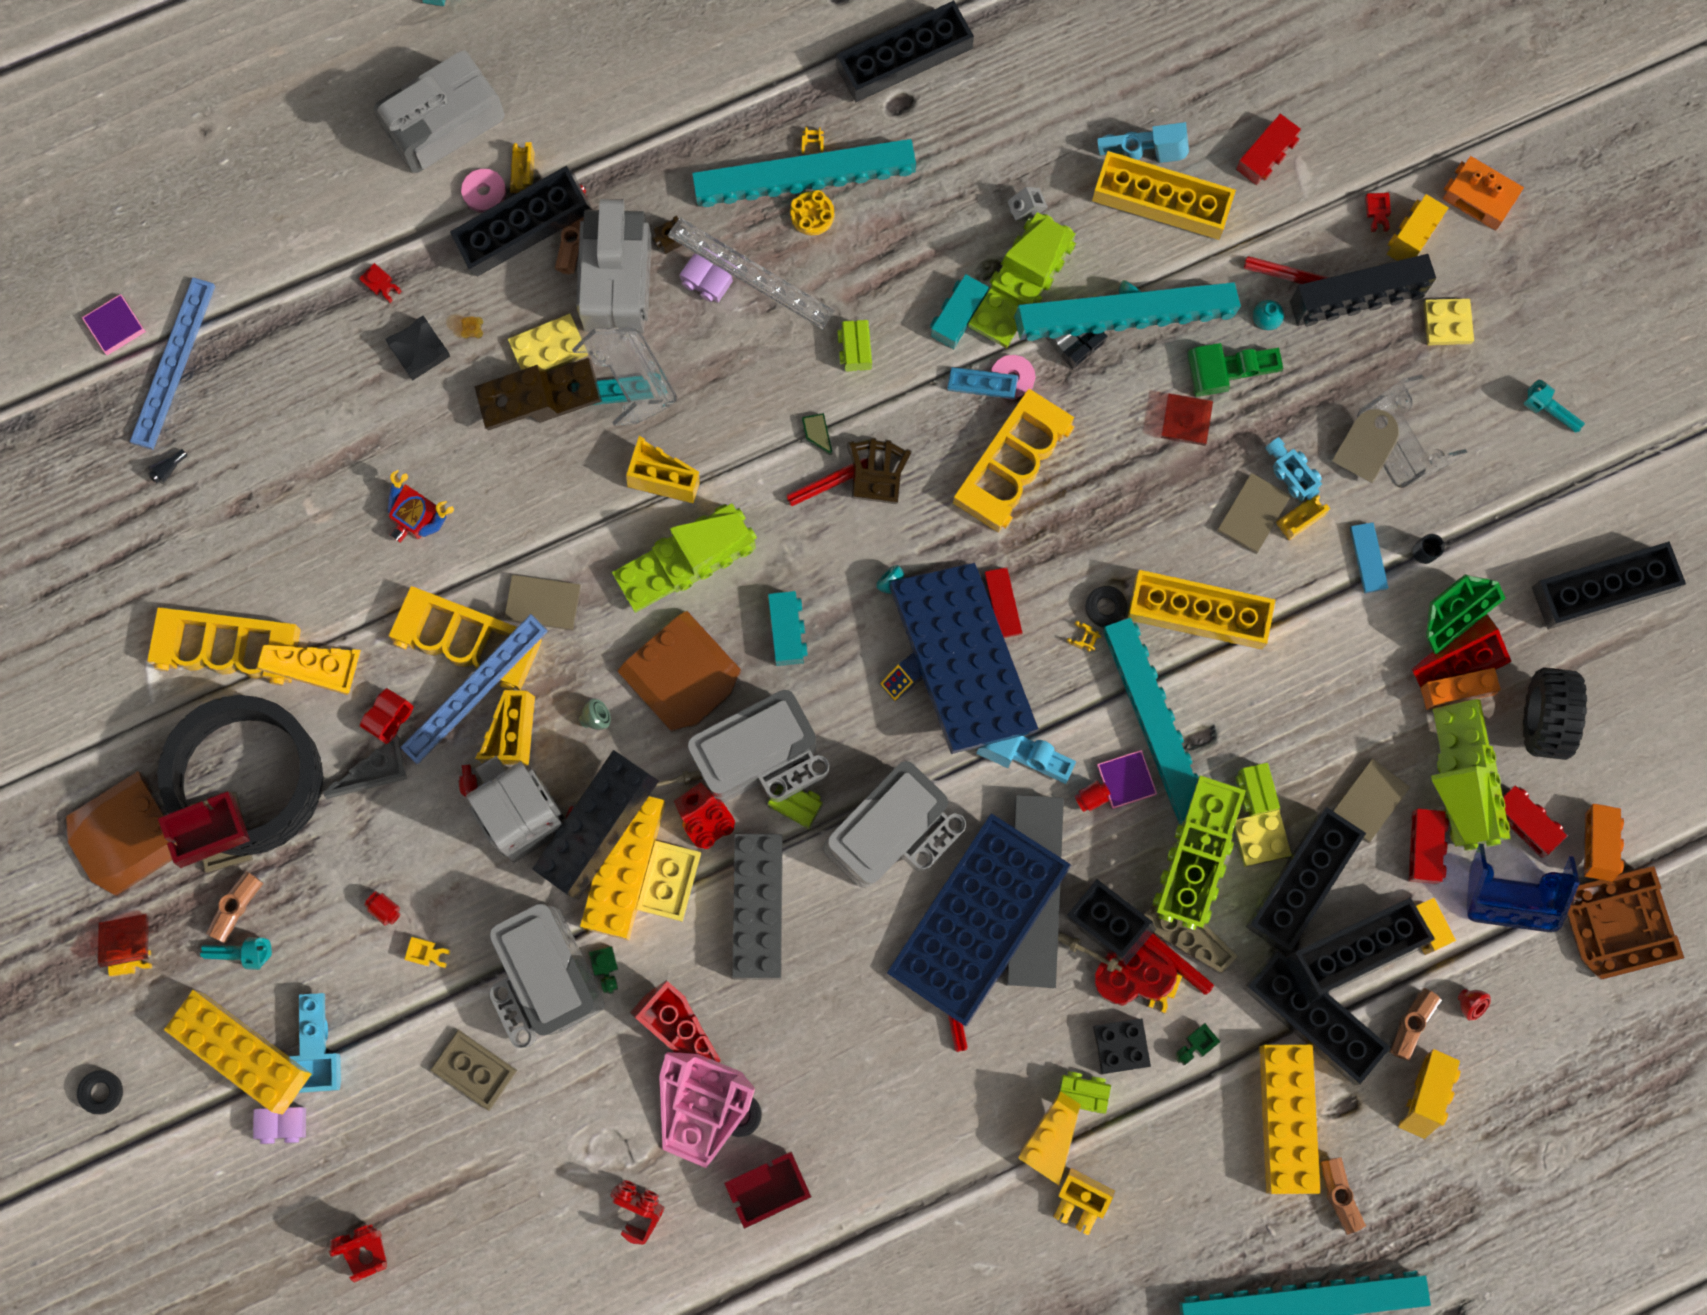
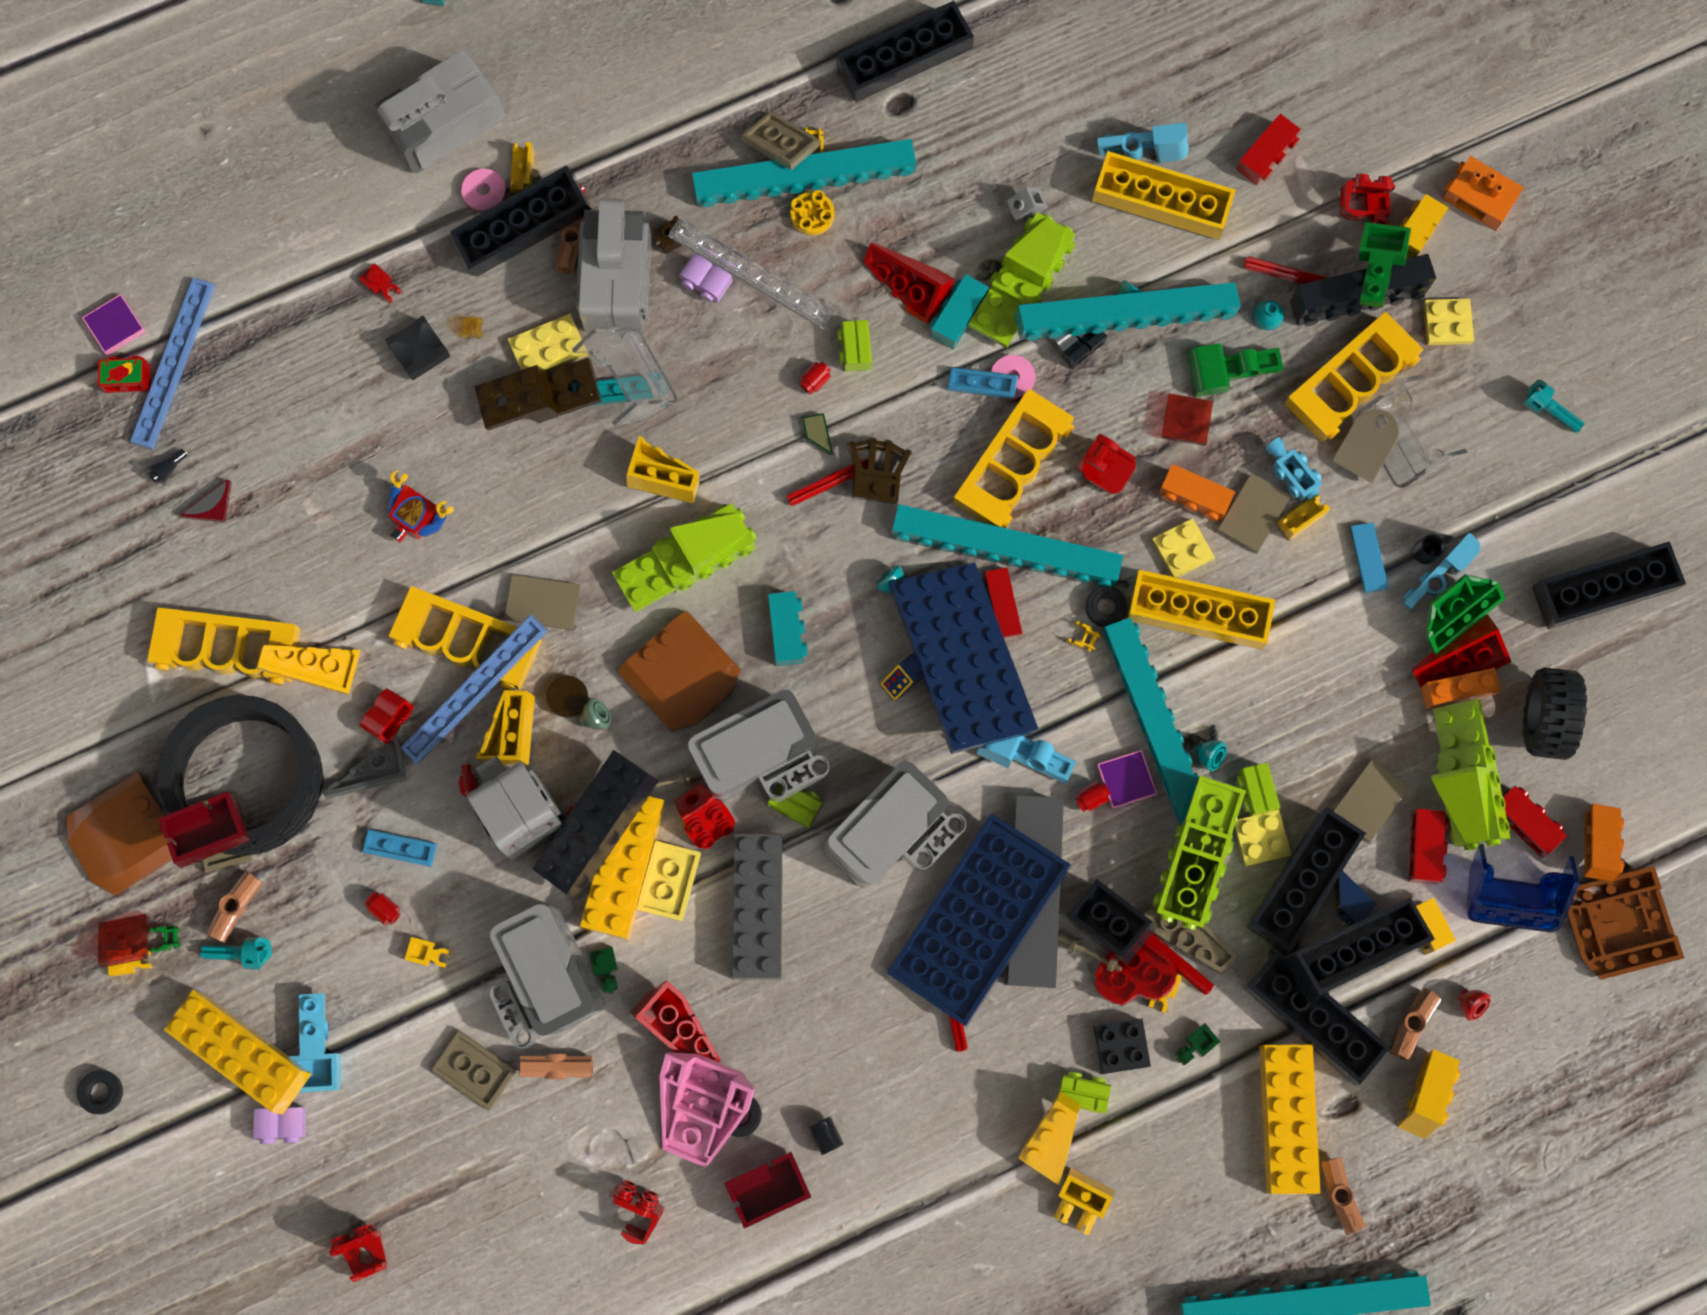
(124, 374): none -> brick
(167, 947): none -> green piece
(212, 506): none -> tile
(399, 848): none -> dark azure tile
(555, 1066): none -> nougat piece
(567, 696): none -> dark brown piece
(780, 140): none -> dark tan tile
(815, 377): none -> red brick
(826, 1135): none -> black piece
(913, 282): none -> red wedge
(1007, 545): none -> teal brick
(1107, 465): none -> red piece
(1183, 548): none -> light yellow plate
(1196, 493): none -> orange brick
(1211, 754): none -> teal brick
(1351, 900): none -> dark blue slope
(1361, 185): none -> red piece
(1382, 248): none -> green plate
(1390, 339): none -> yellow fence
(1454, 562): none -> medium azure plate

